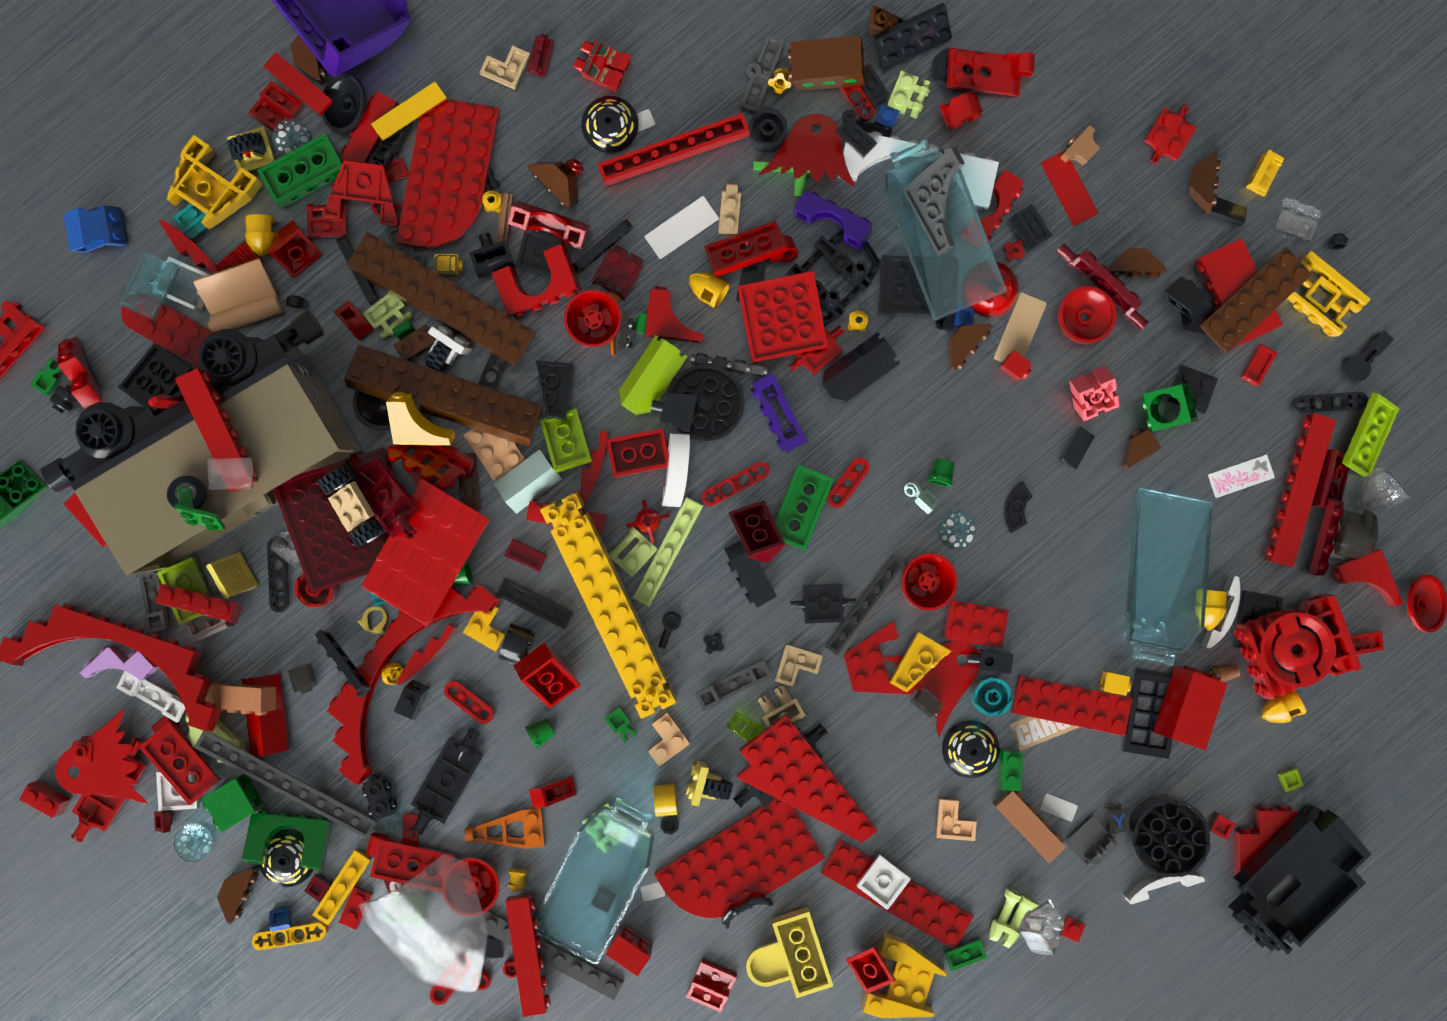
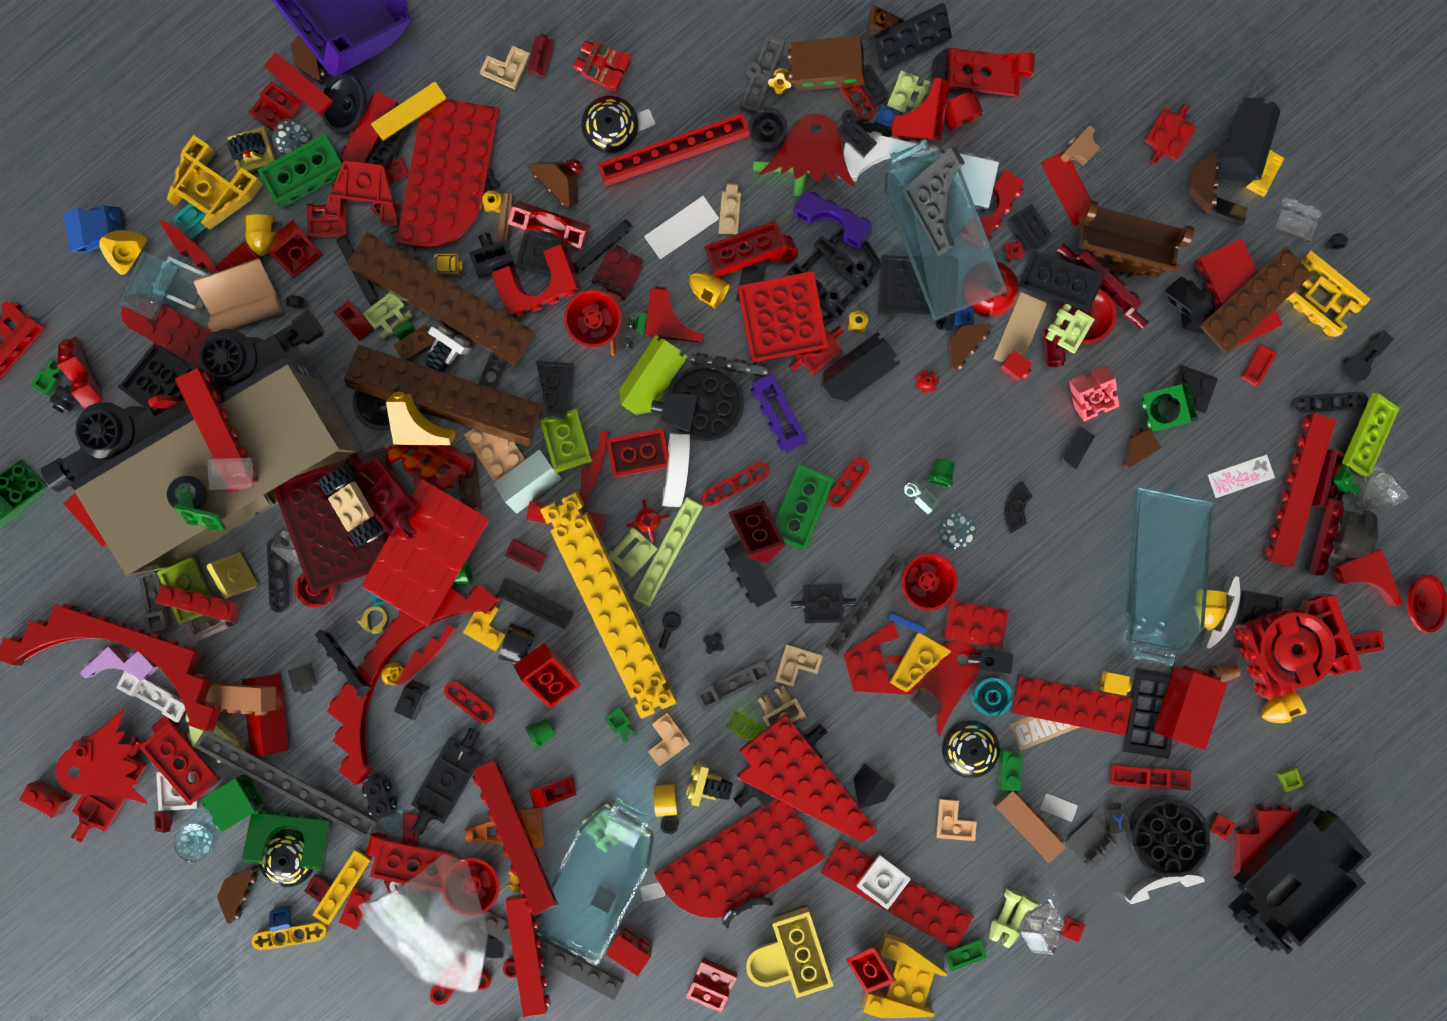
(122, 249): none -> yellow hat
(515, 838): none -> red brick
(871, 787): none -> black slope
(906, 622): none -> blue tile
(924, 384): none -> red plant
(926, 120): none -> red arch
(1054, 356): none -> dark red hinge
(1061, 280): none -> black plate
(1074, 332): none -> yellowish green plate
(1131, 238): none -> reddish brown piece
(1150, 777): none -> red slope
(1249, 141): none -> black brick
(1345, 481): none -> green plate

